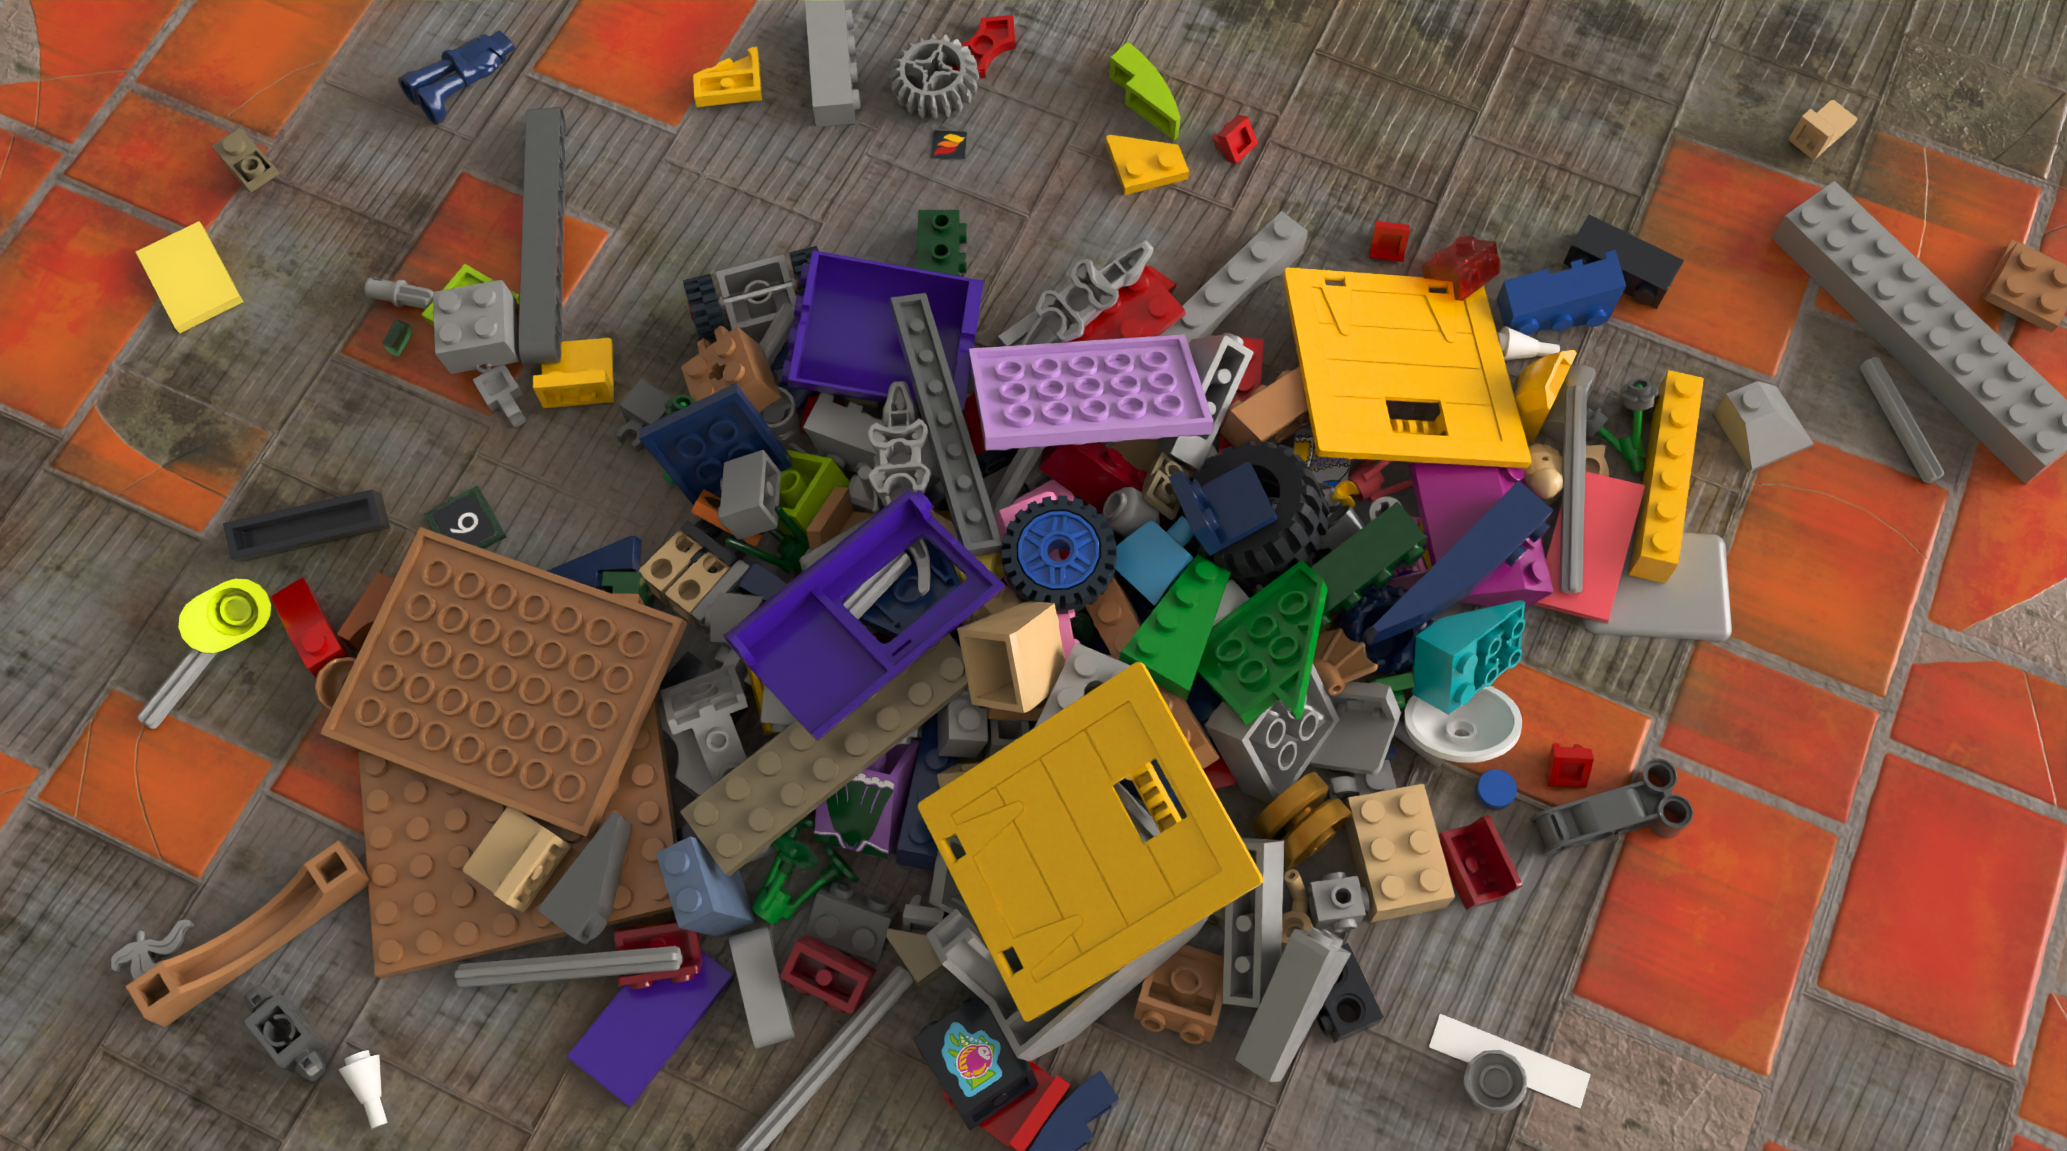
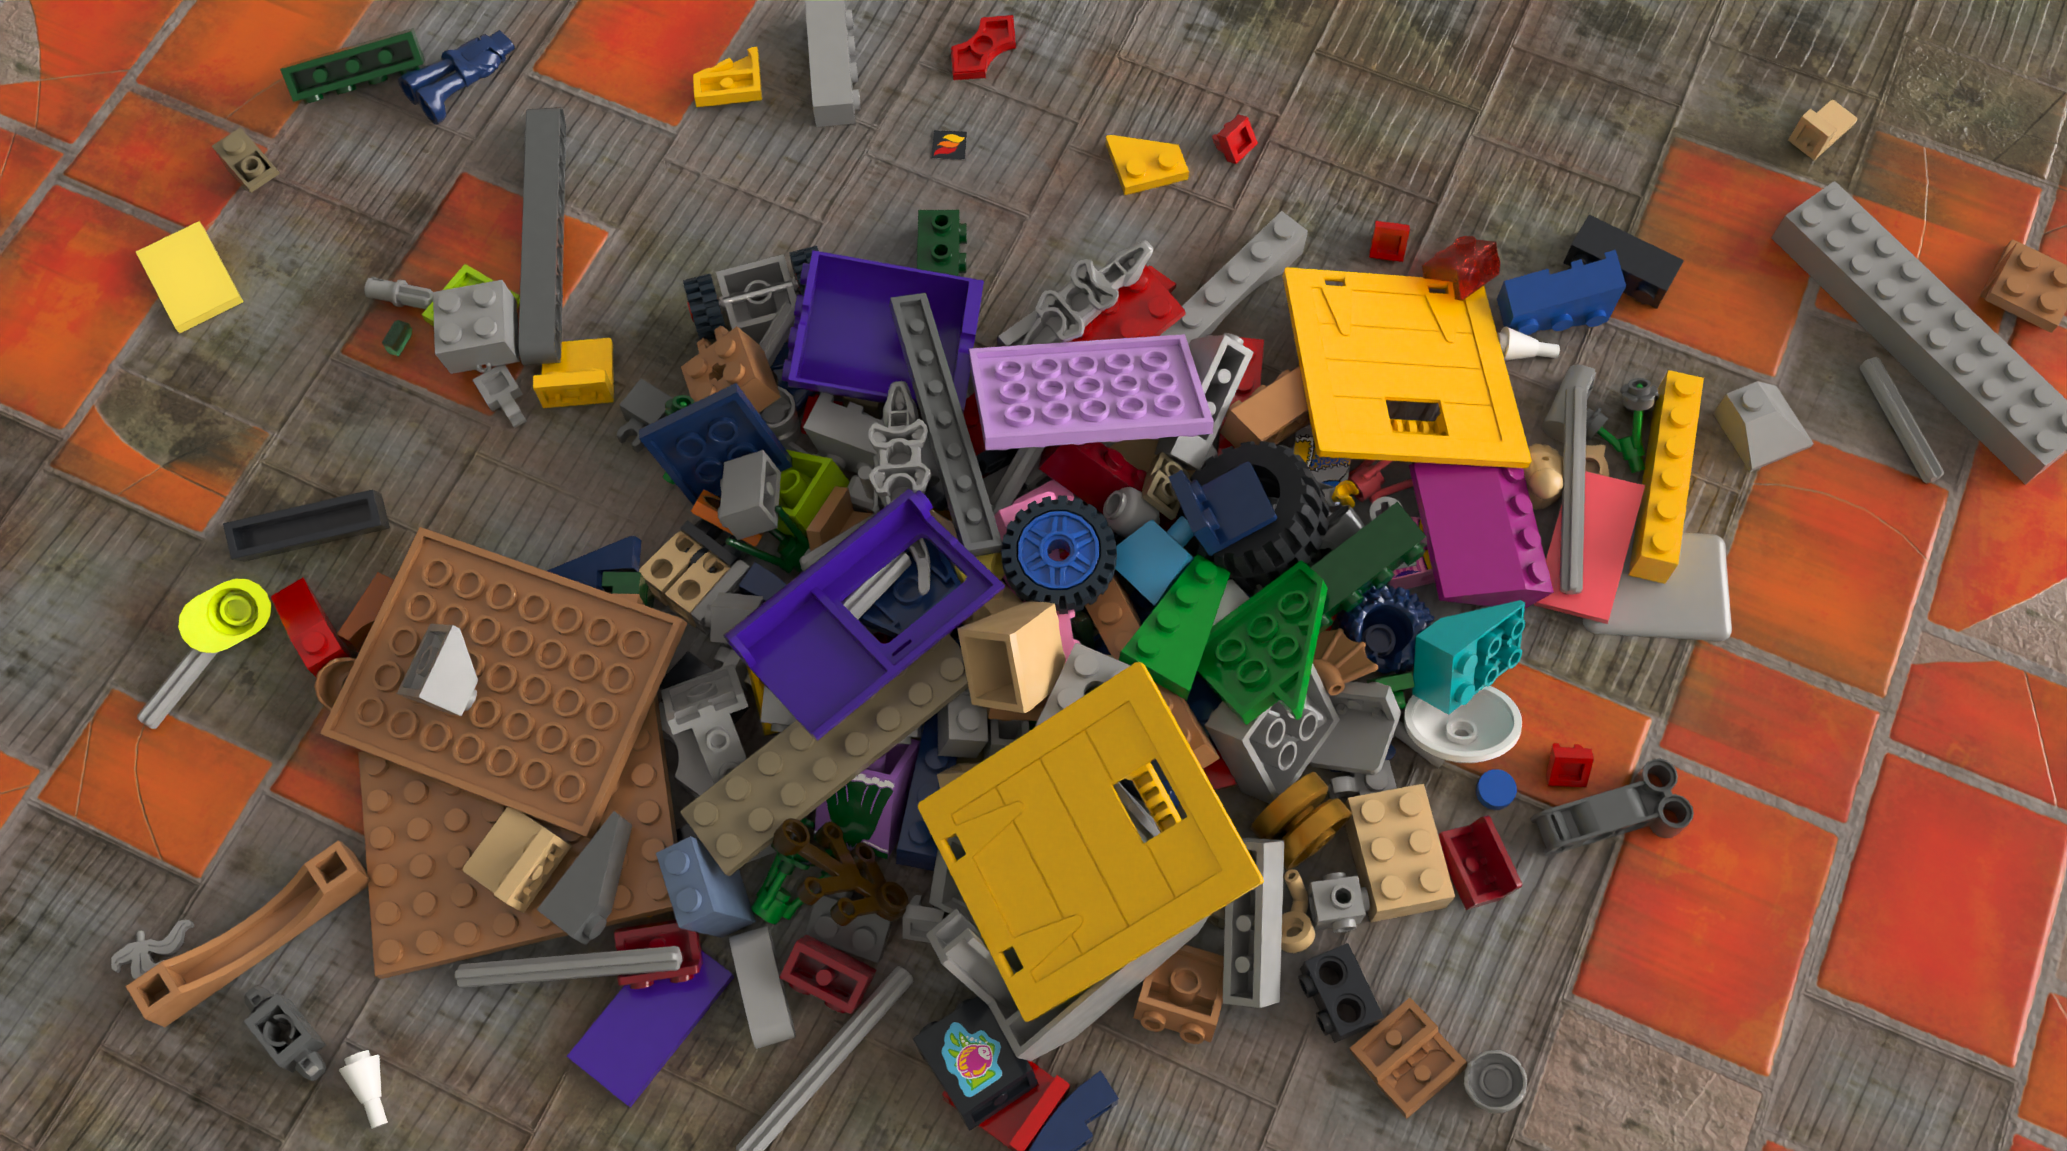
(351, 65): none -> dark green brick
(441, 672): none -> slope
(467, 519): piece -> none
(882, 897): none -> dark brown plant
(916, 956): dark tan slope -> none
(942, 86): light grey gear -> none
(1145, 89): lime slope -> none
(1292, 1001): light grey slope -> none
(1408, 1057): none -> medium nougat slope
(1470, 562): dark blue slope -> none
(1538, 389): yellow slope -> none
(1542, 1072): white sticker -> none

